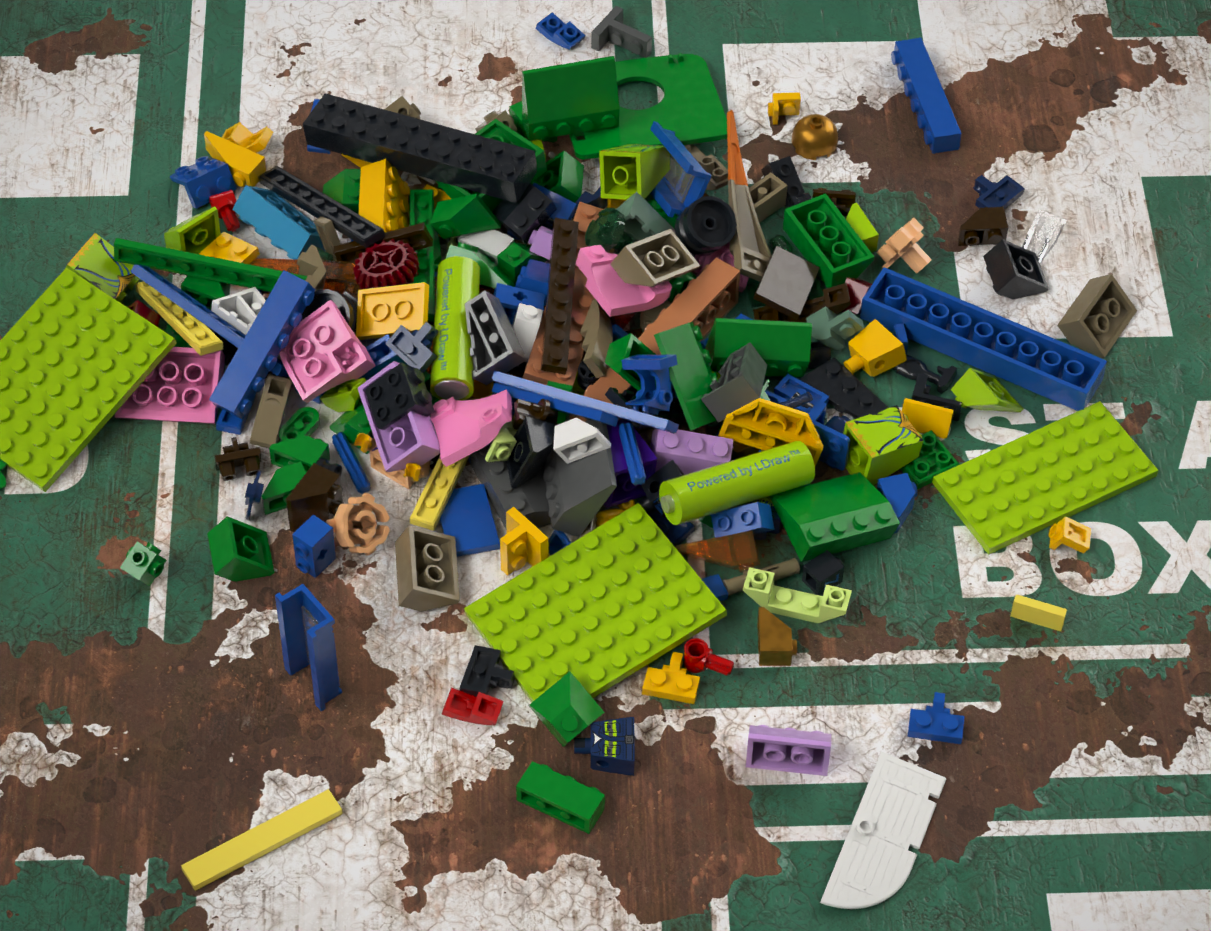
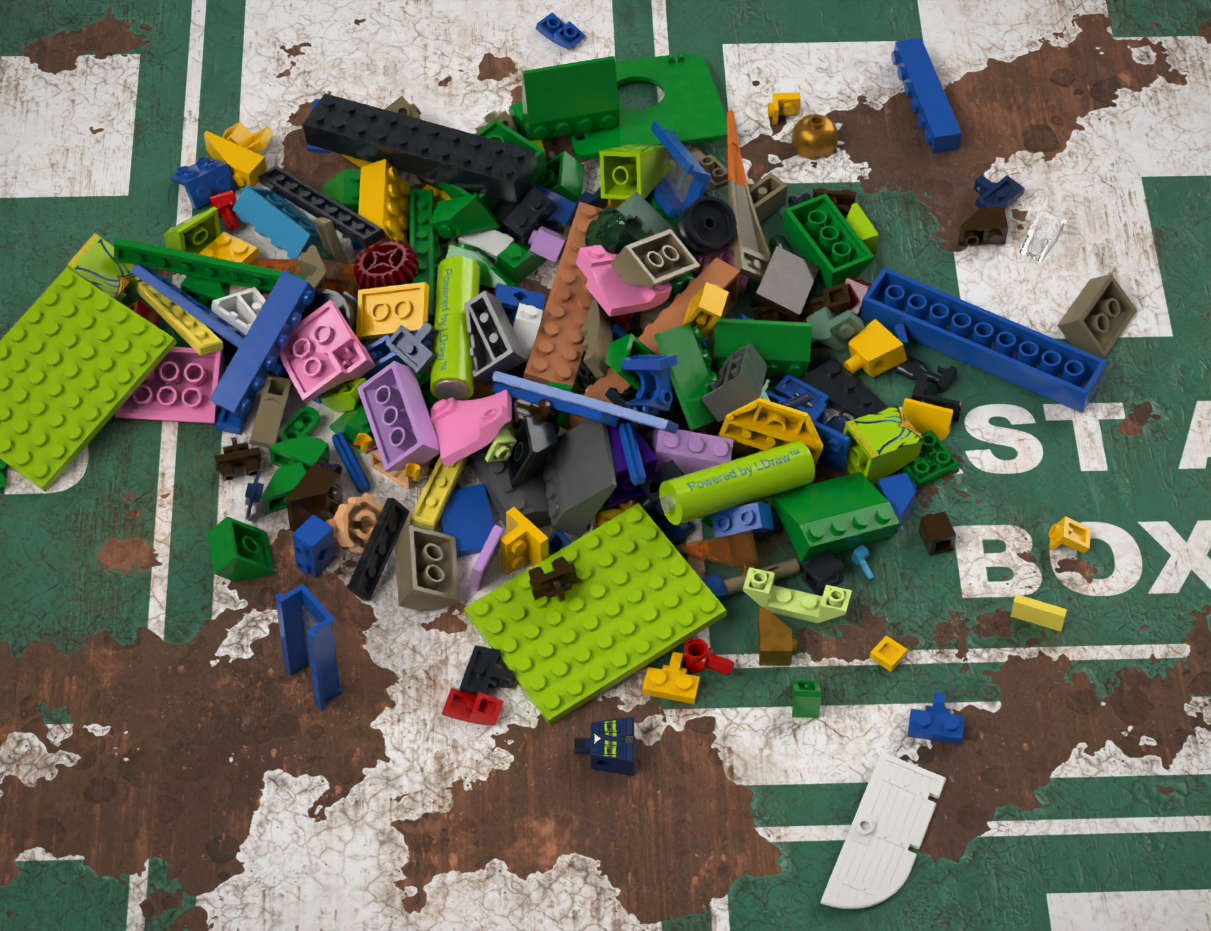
(144, 562): green brick -> none
(261, 839): light yellow tile -> none
(378, 549): none -> black tile
(398, 394): black bracket -> none
(415, 235): dark brown plate -> none
(485, 558): none -> lavender tile
(534, 277): blue brick -> none
(554, 582): none -> dark brown hips
(559, 296): dark brown plate -> none
(560, 797): green brick -> none
(566, 709): green slope -> none
(578, 440): white slope -> none
(614, 30): dark grey bracket -> none
(706, 307): none -> yellow brick
(786, 172): black bracket -> none
(788, 750): lavender slope -> none
(806, 698): none -> green slope
(859, 556): none -> dark azure hand
(888, 653): none -> yellow plate
(904, 245): light nougat piece -> none
(937, 533): none -> dark brown brick
(984, 392): lime slope -> none
(1014, 271): black slope -> none
(1044, 477): lime plate -> none

